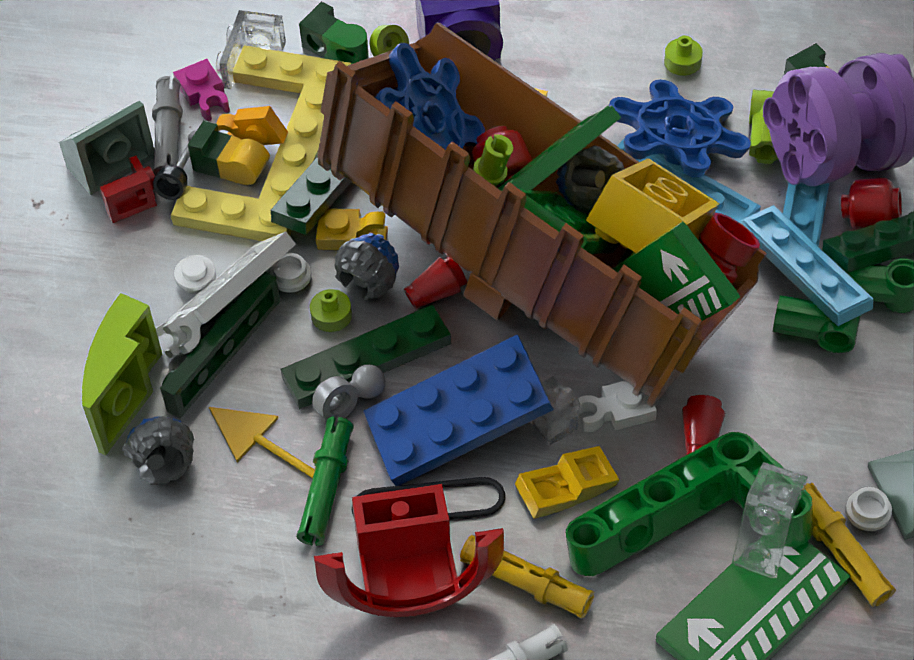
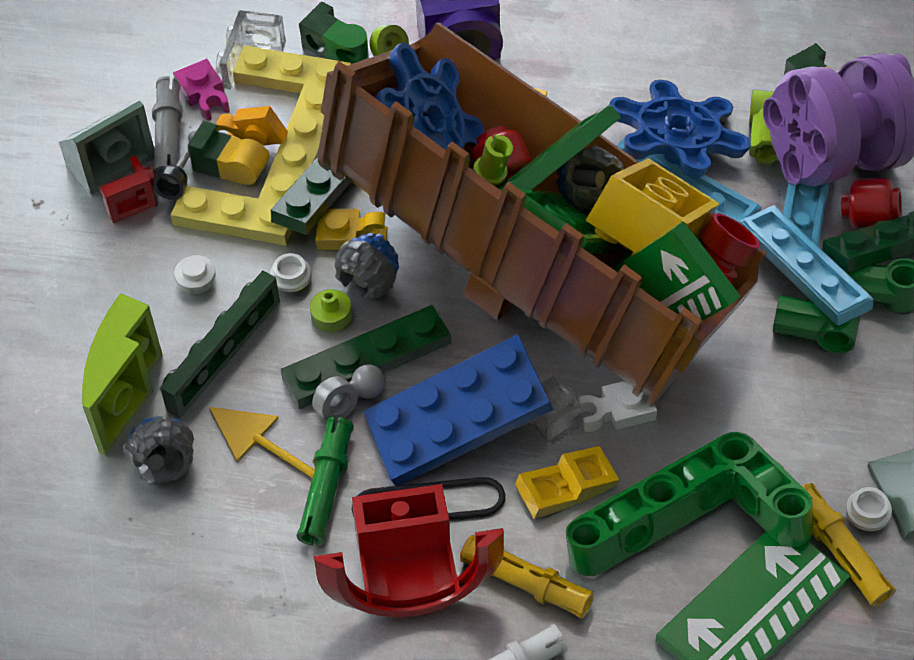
(221, 292): white tile -> none
(437, 282): red cone -> none
(683, 56): lime tile -> none
(702, 421): red cone -> none
(768, 519): clear bracket -> none

